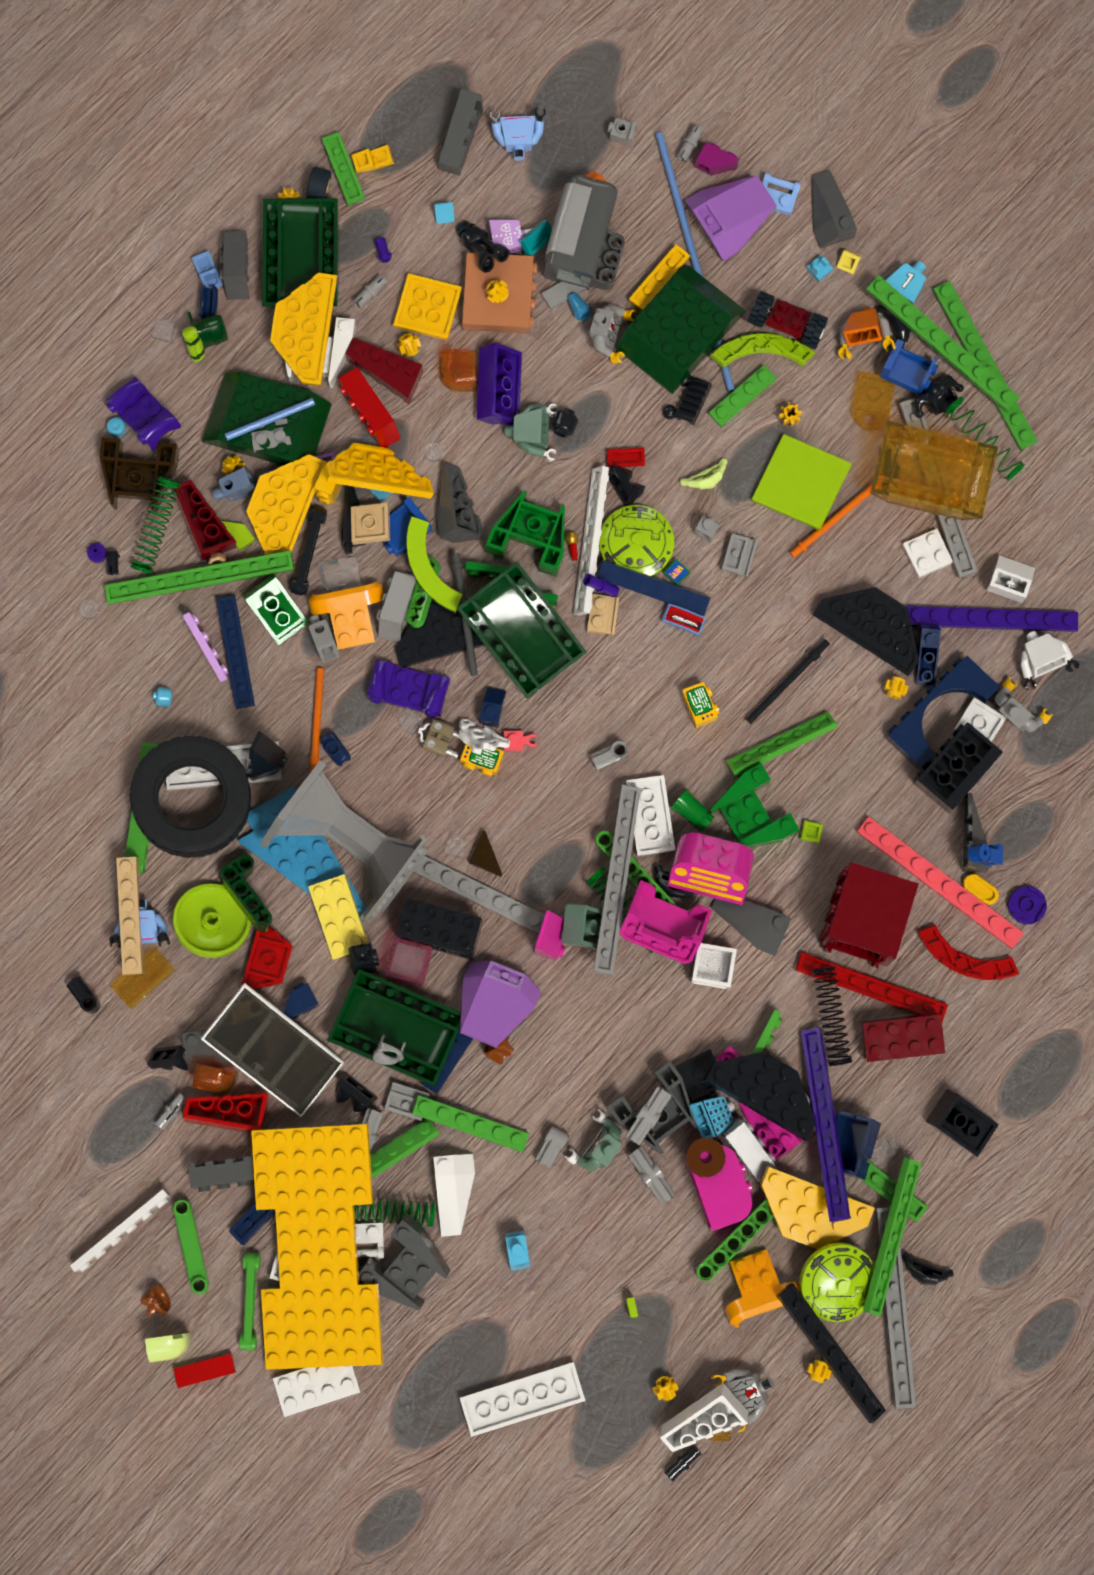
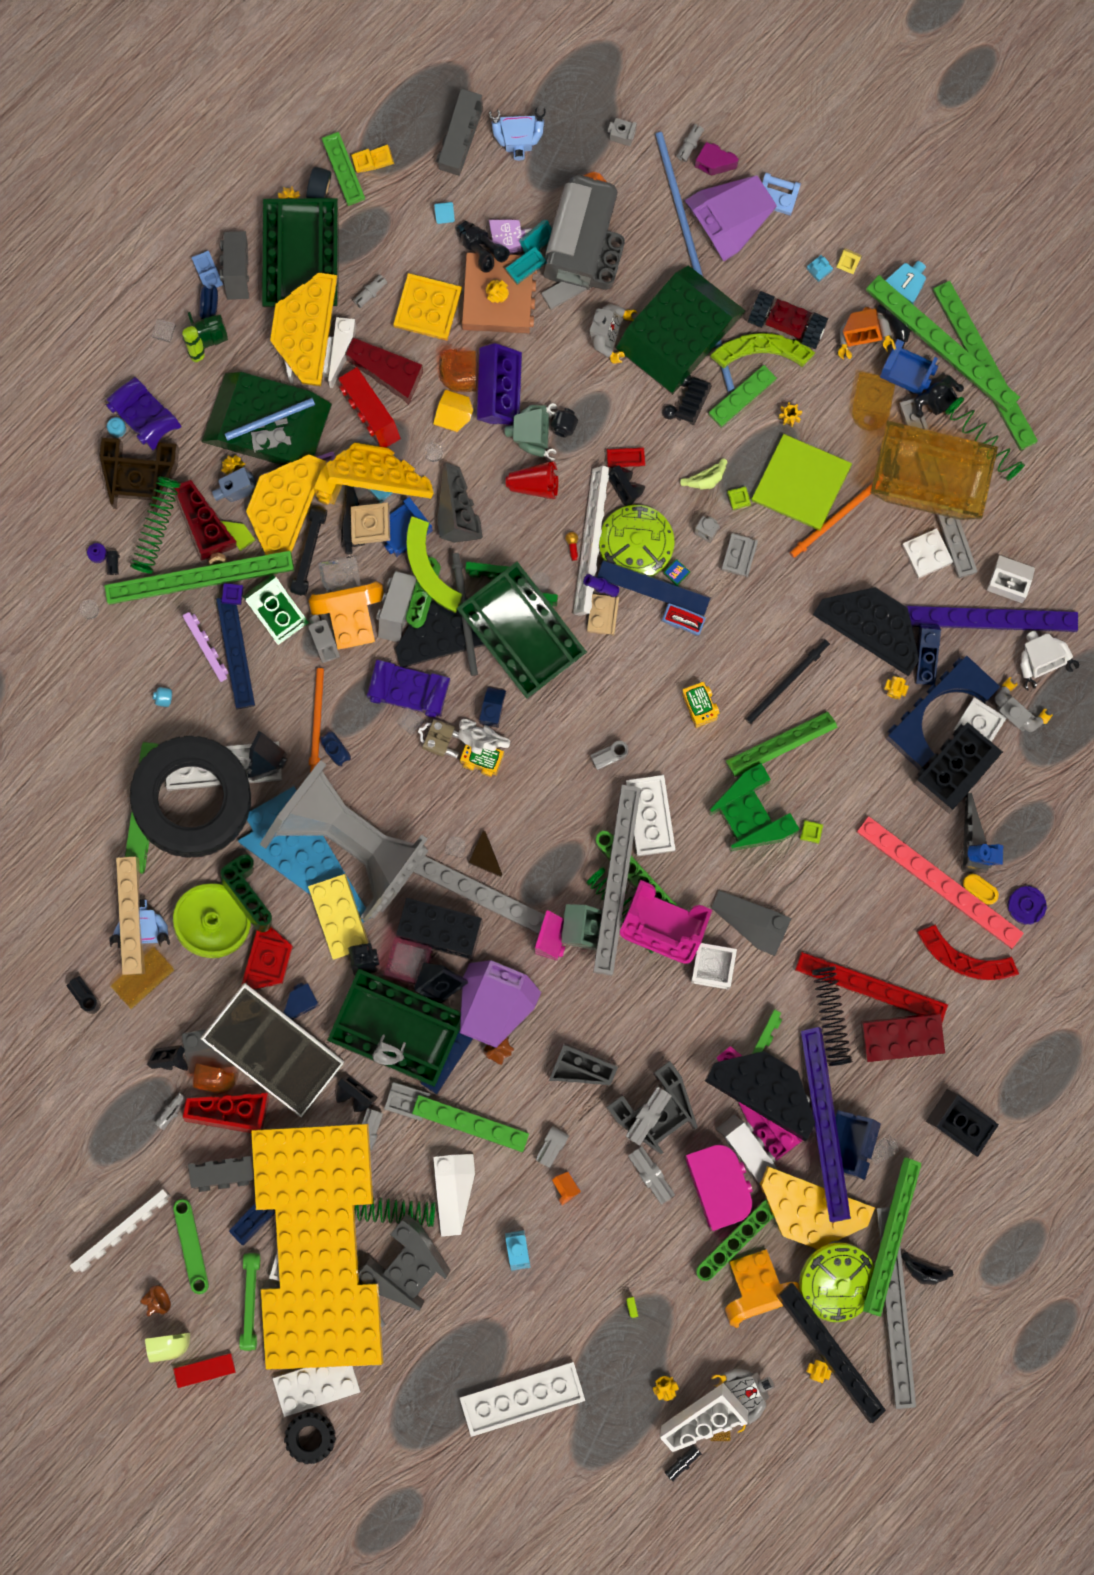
(232, 594): none -> dark purple plate
(292, 1441): none -> black tyre
(370, 1234): white plate -> none
(383, 251): dark purple pin -> none
(402, 1146): bright green plate -> none
(408, 344): yellow gear -> none
(438, 982): none -> black slope
(453, 411): none -> yellow slope
(517, 740): coral plate -> none
(525, 265): none -> teal tile
(532, 527): green wedge -> none
(535, 481): none -> red cone
(566, 1187): none -> orange tile
(579, 307): dark azure cone -> none
(582, 1067): none -> dark grey wedge
(602, 1148): sand green torso -> none
(659, 277): yellow plate -> none
(663, 878): black piece -> none
(692, 810): green plant -> none
(694, 1073): black plate -> none
(712, 867): dark pink brick -> none
(712, 1116): medium azure torso -> none
(717, 1157): reddish brown tile -> none
(739, 498): none -> lime tile
(831, 214): dark grey wedge -> none
(868, 914): dark red piece -> none
(886, 1186): bright green tile -> none

